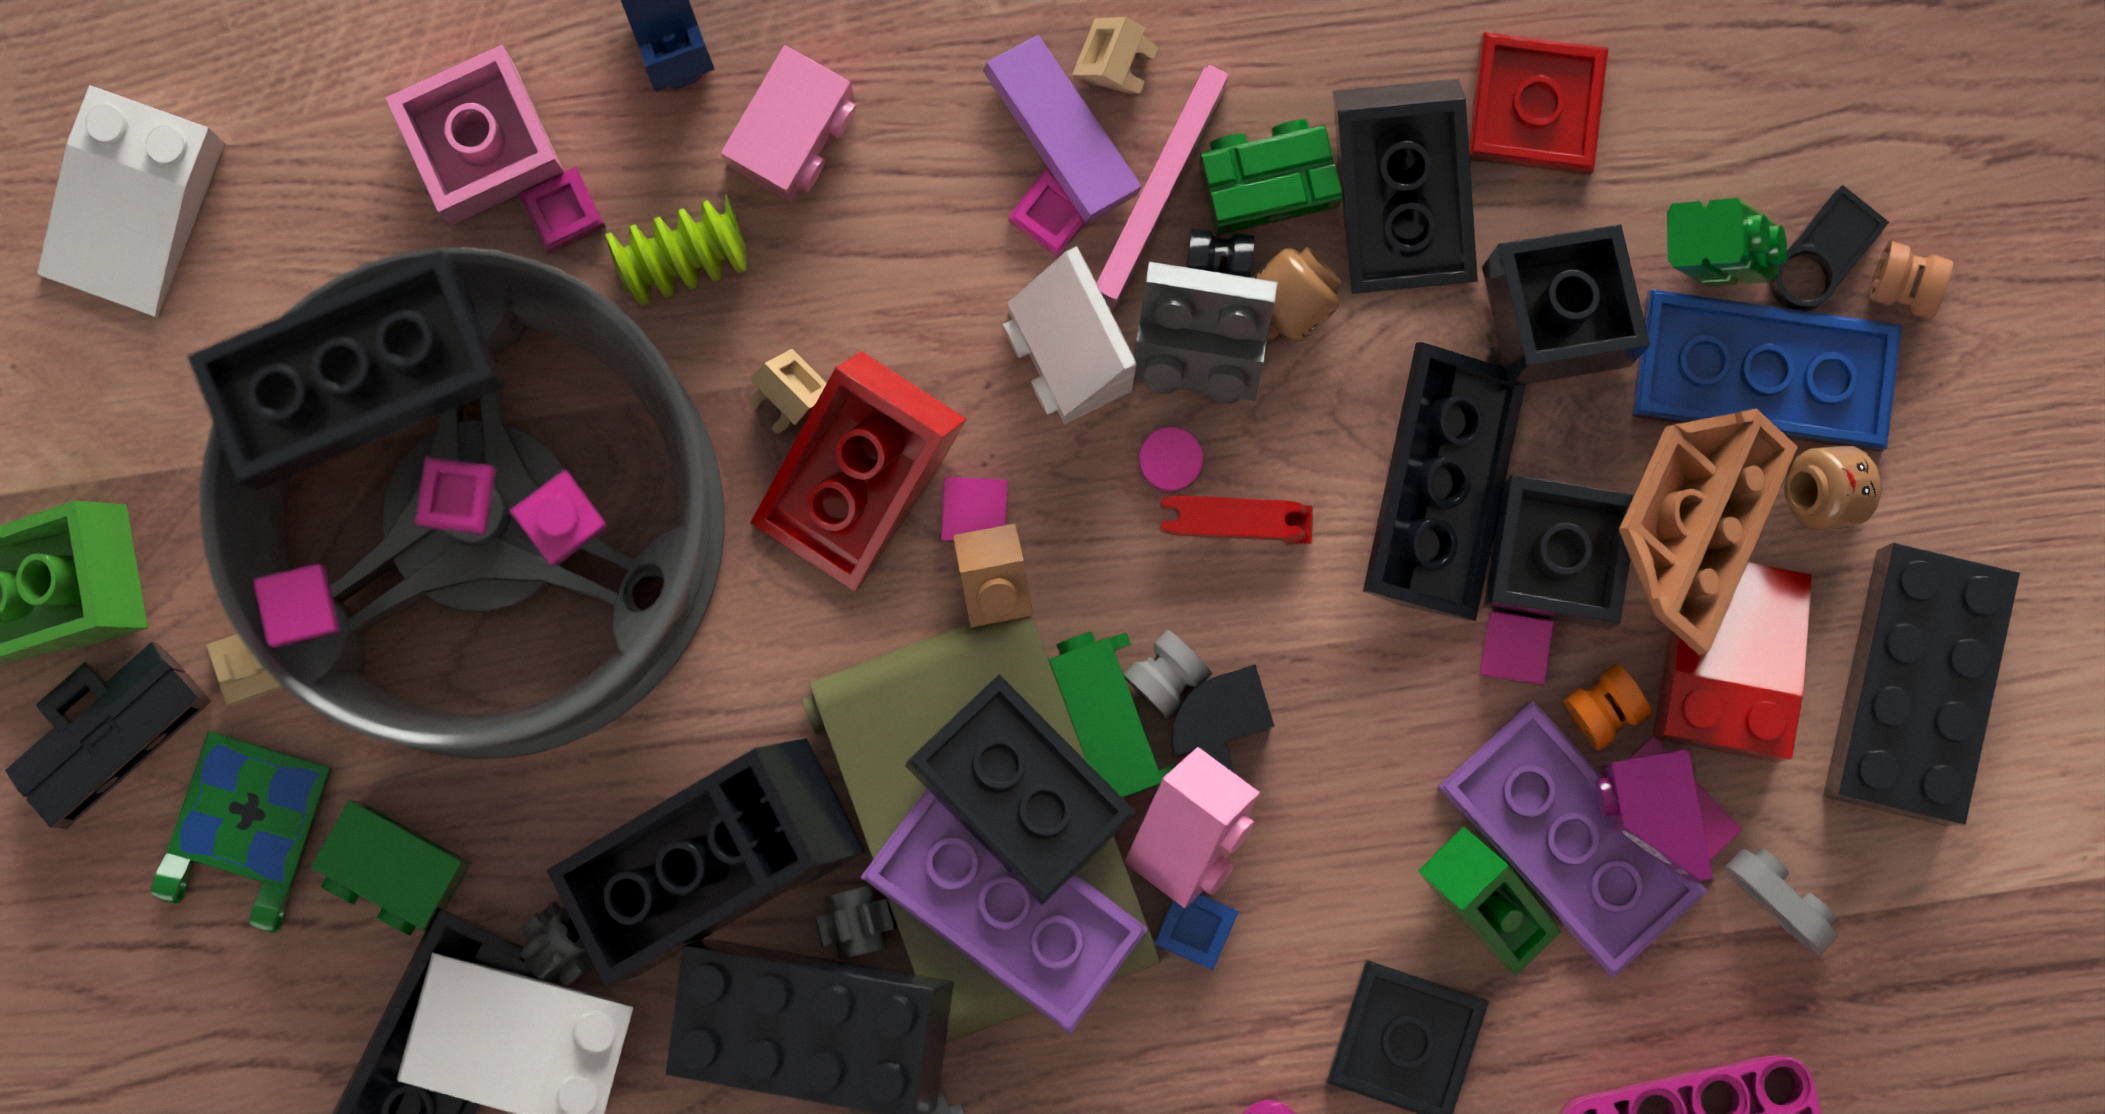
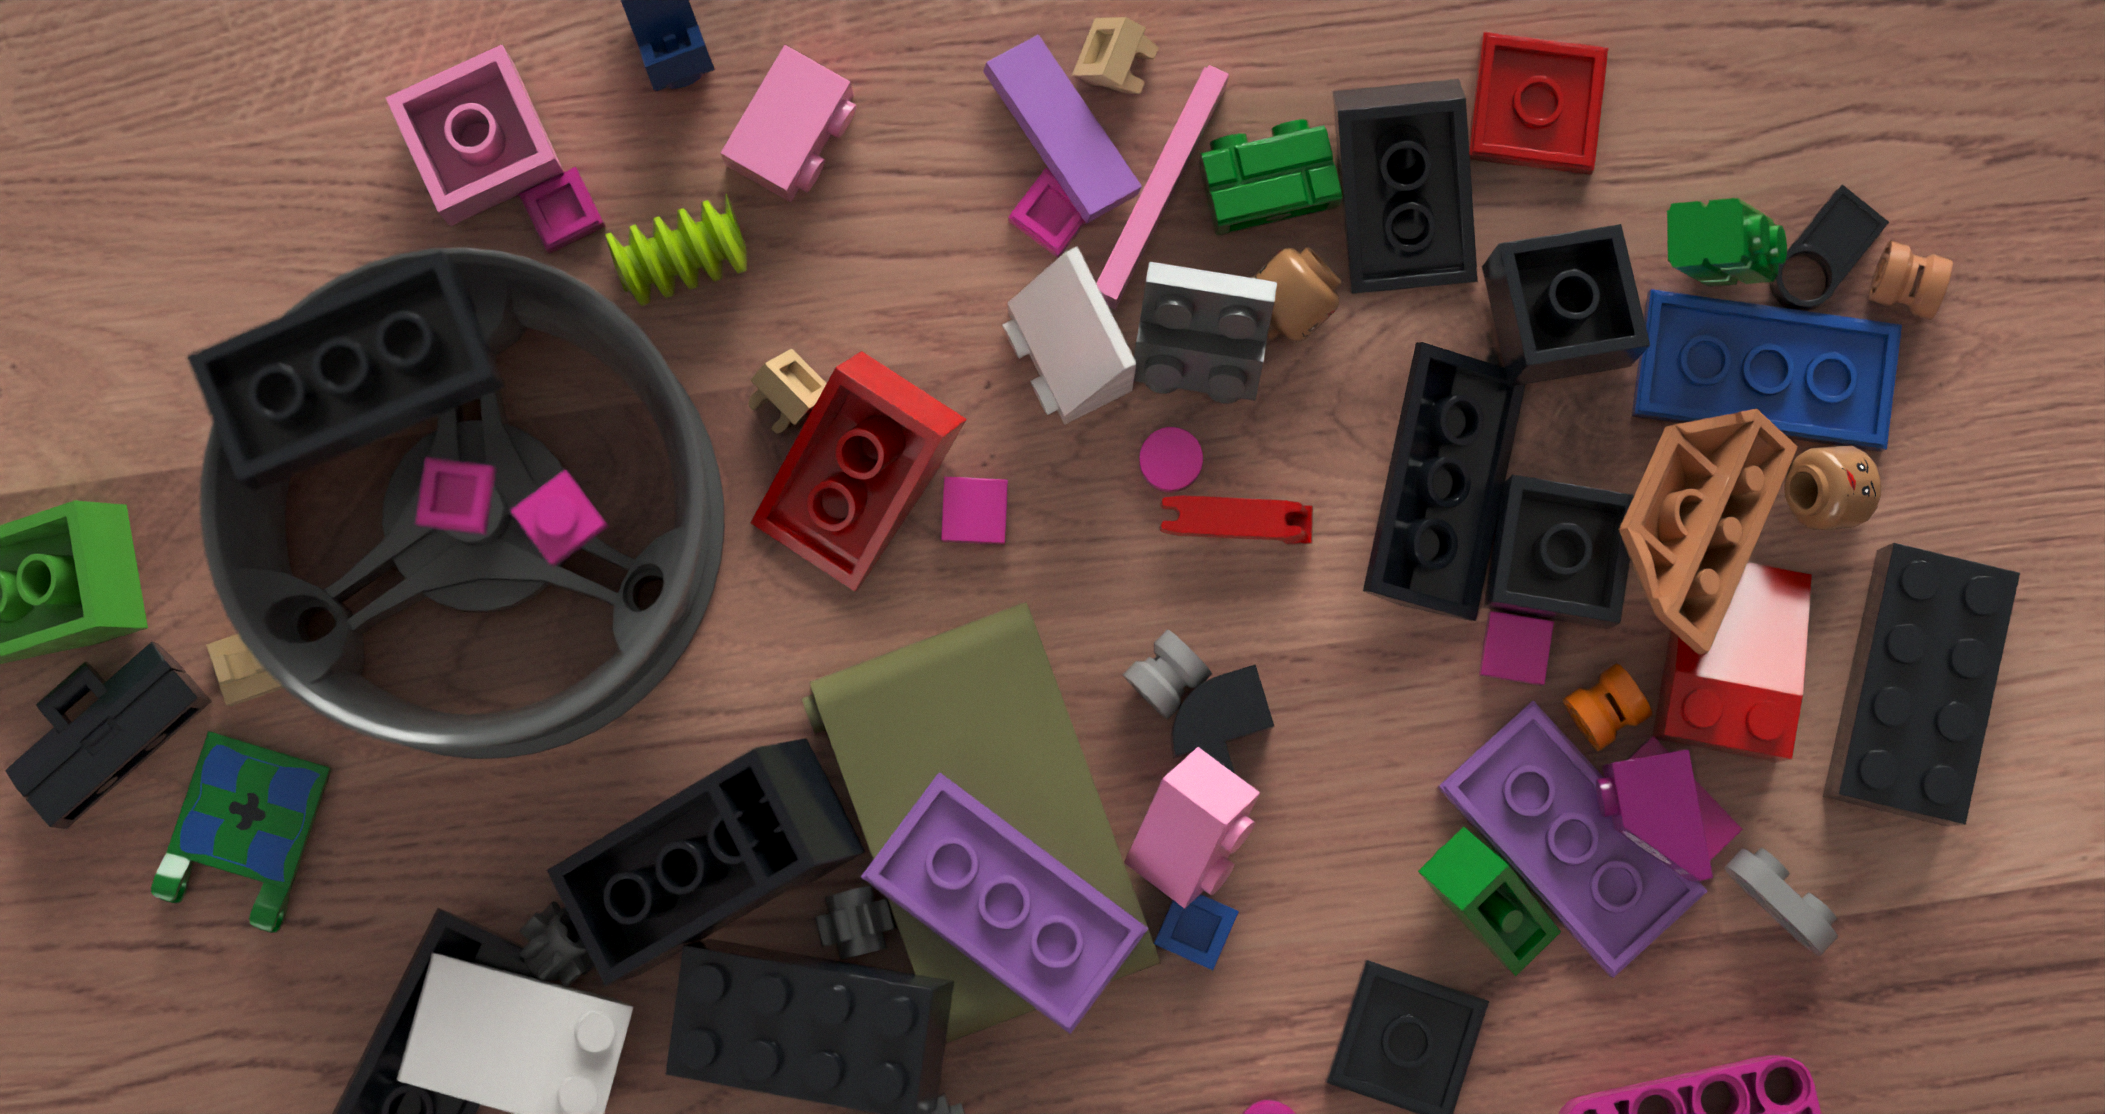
(127, 200): white slope -> none
(296, 605): dark pink tile -> none
(388, 866): green brick -> none
(993, 575): medium nougat brick -> none
(1020, 789): black tile -> none
(1105, 713): green brick -> none
(1207, 250): black wheel -> none

